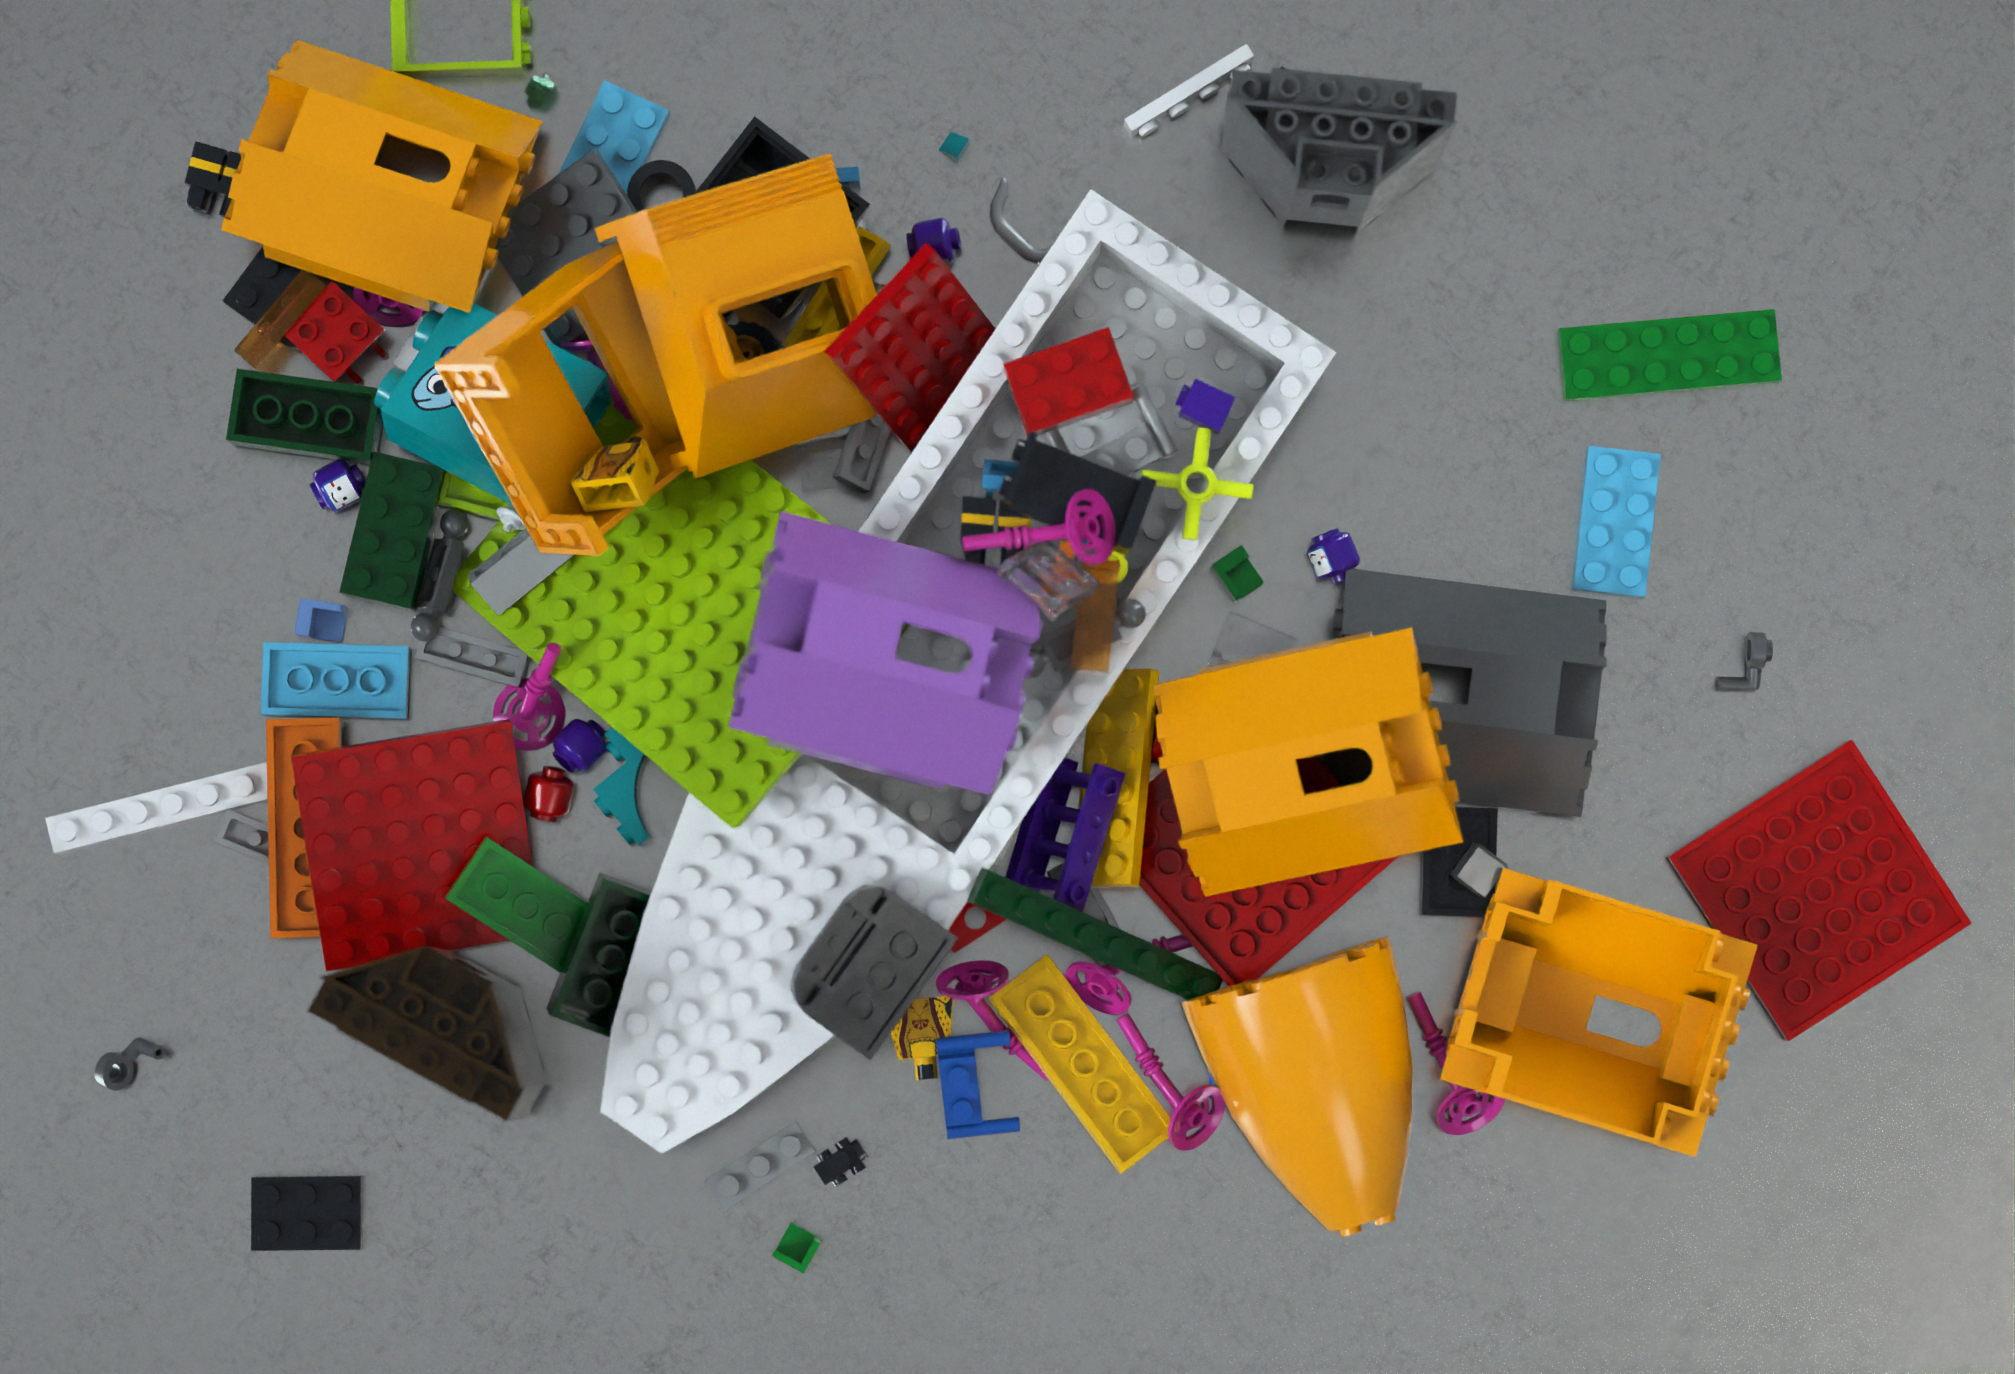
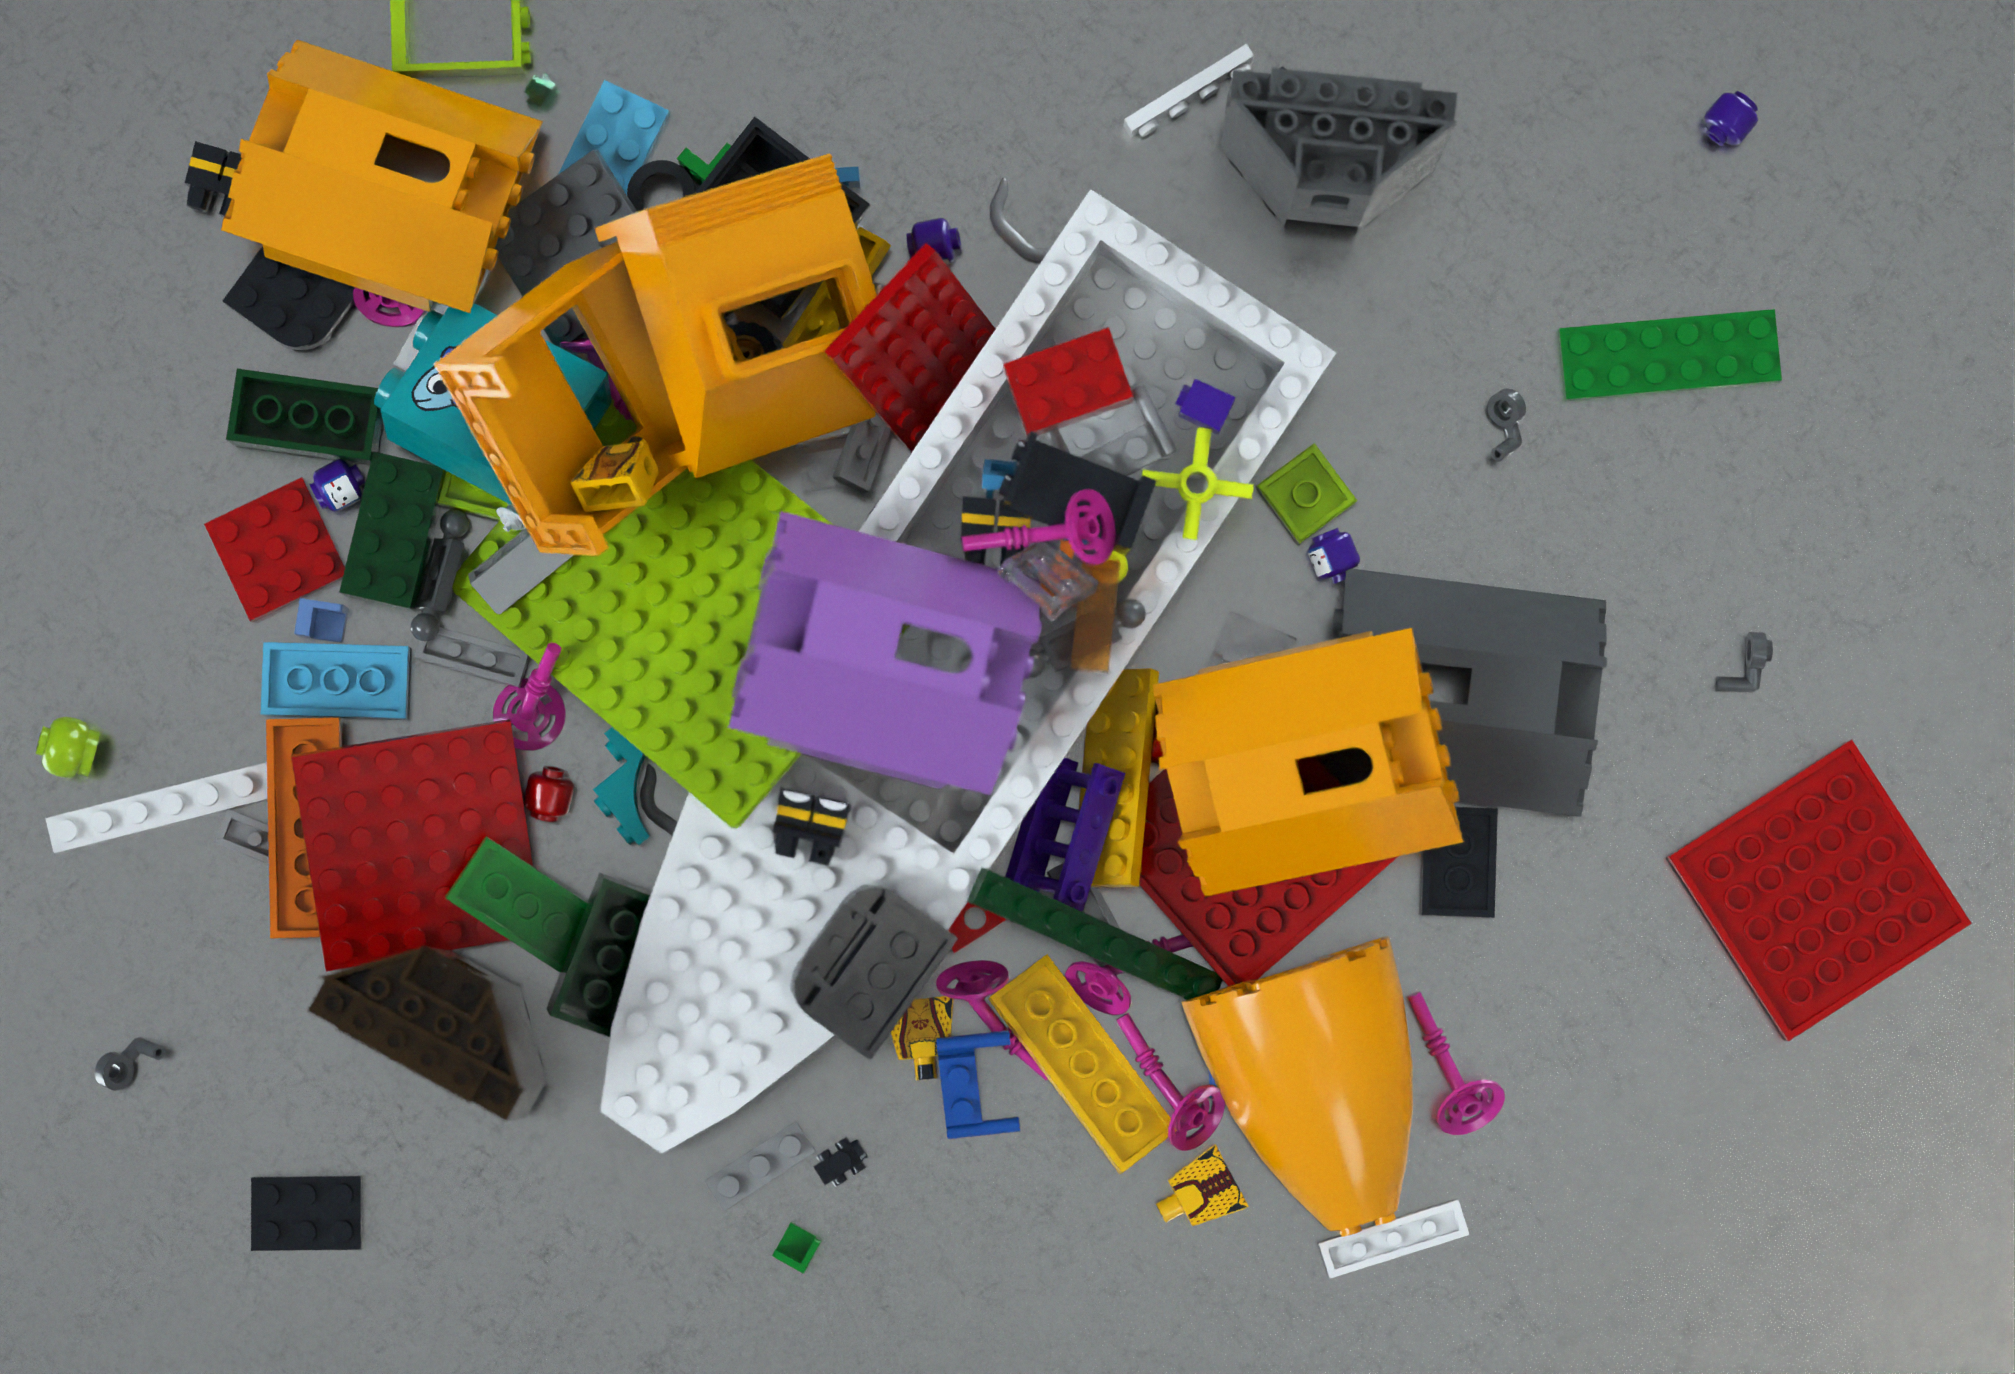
(67, 747): none -> lime piece
(276, 549): none -> red plate
(279, 318): clear orange tile -> none
(335, 333): red plate -> none
(579, 745): dark purple head -> none
(647, 803): none -> light grey animal
(696, 166): none -> green panel
(793, 824): none -> black hips
(954, 146): teal piece -> none
(1203, 1190): none -> torso
(1237, 574): green panel -> none
(1306, 493): none -> lime plate
(1394, 1239): none -> white plate
(1478, 870): piece -> none
(1507, 418): none -> dark grey plate
(1532, 995): light orange panel -> none
(1616, 521): medium azure plate -> none
(1731, 118): none -> dark purple head

